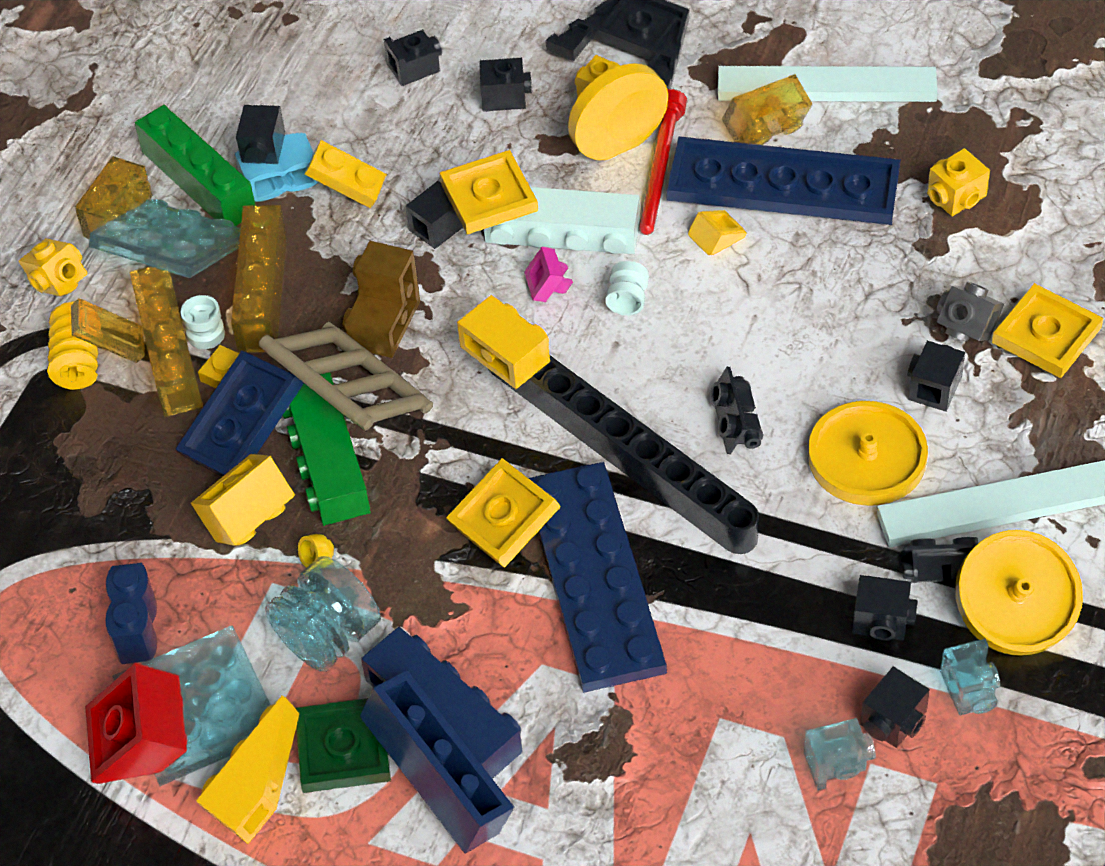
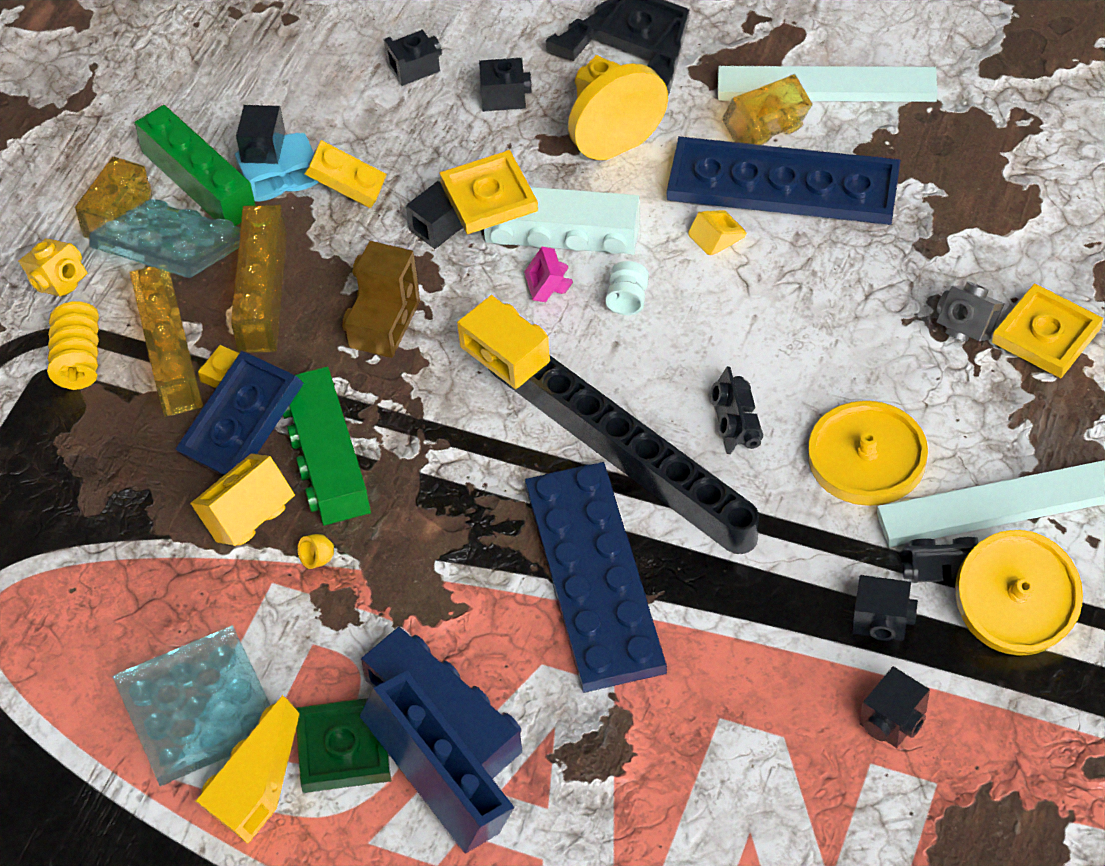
(107, 330): clear yellow tile -> none
(131, 613): dark blue brick -> none
(135, 725): red slope -> none
(202, 322): light aqua wheel -> none
(323, 613): clear light blue wheel -> none
(339, 394): dark tan bar -> none
(503, 512): yellow plate -> none
(675, 110): red piece -> none
(837, 751): clear light blue brick -> none
(935, 375): black brick -> none
(958, 182): yellow brick -> none
(970, 677): clear light blue brick -> none

